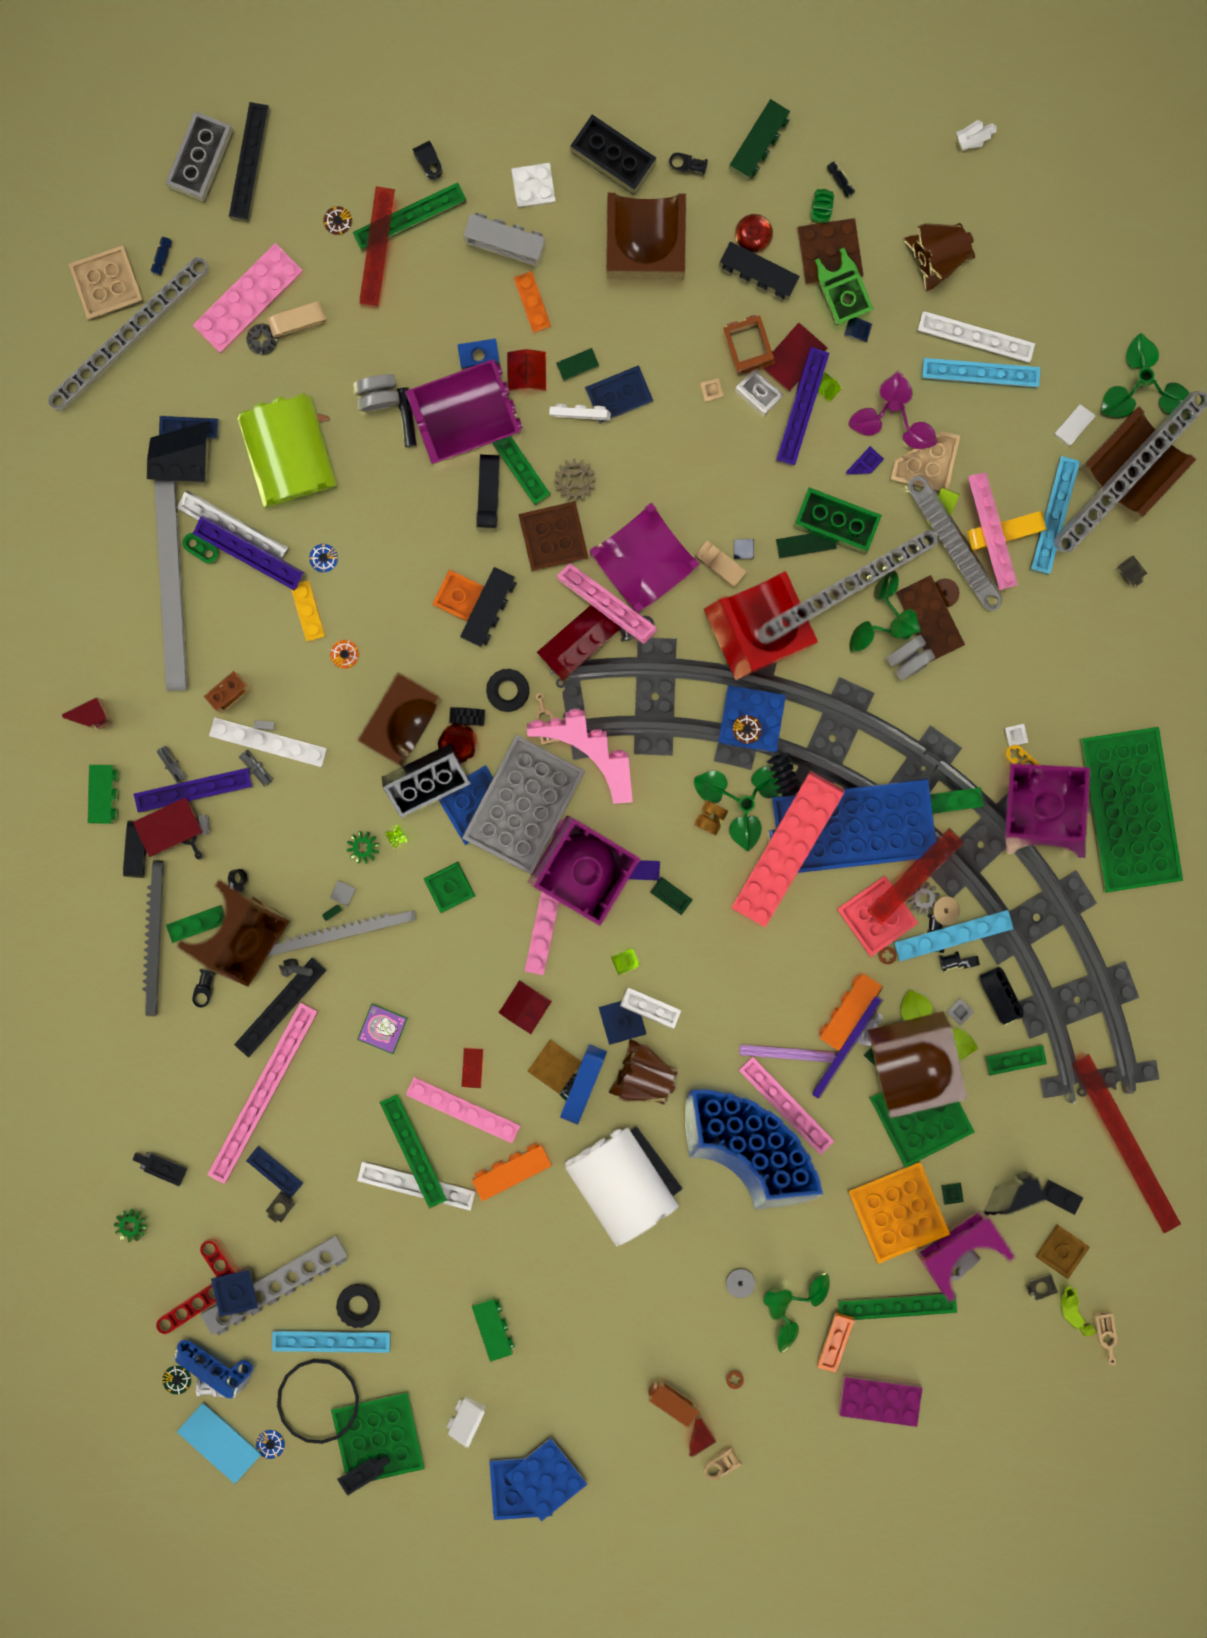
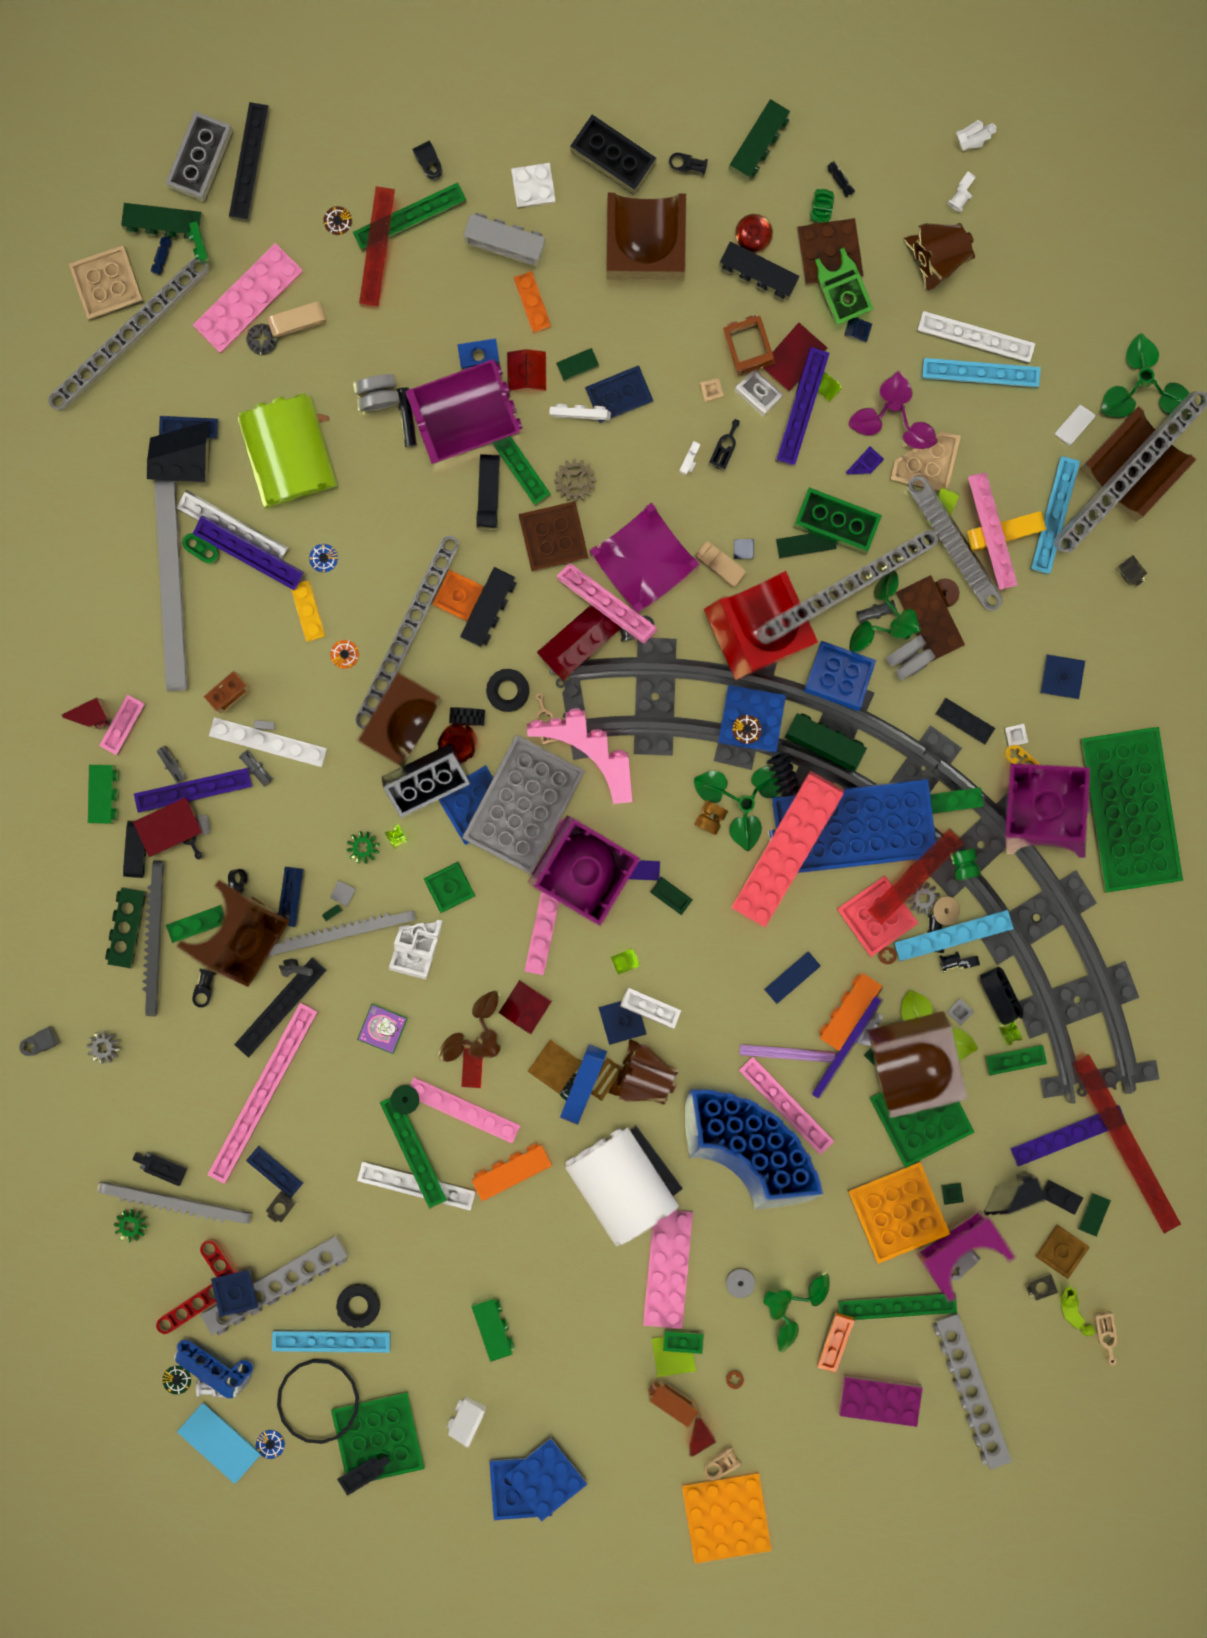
(41, 1040): none -> dark grey piece
(96, 1048): none -> light grey gear
(122, 725): none -> bright pink plate
(137, 899): none -> dark green brick
(159, 220): none -> dark green brick
(174, 1202): none -> light grey gear
(196, 236): none -> green plate
(290, 894): none -> dark blue plate
(405, 1099): none -> dark green piece
(407, 622): none -> light grey beam
(415, 949): none -> white slope
(485, 1044): none -> reddish brown plant
(614, 1065): none -> pearl gold tile
(668, 1270): none -> bright pink plate
(671, 1362): none -> lime tile
(683, 1342): none -> green plate
(688, 464): none -> white plate
(720, 449): none -> black piece
(726, 1517): none -> light orange plate
(792, 977): none -> dark blue tile
(825, 742): none -> dark green brick
(840, 675): none -> blue plate
(875, 611): none -> dark grey pin
(962, 194): none -> white connector
(965, 721): none -> black plate
(965, 864): none -> green wheel
(1000, 1455): none -> light grey brick
(1011, 1033): none -> clear neon green wheel
(1059, 1139): none -> dark purple plate
(1062, 676): none -> dark blue plate
(1094, 1214): none -> dark green tile

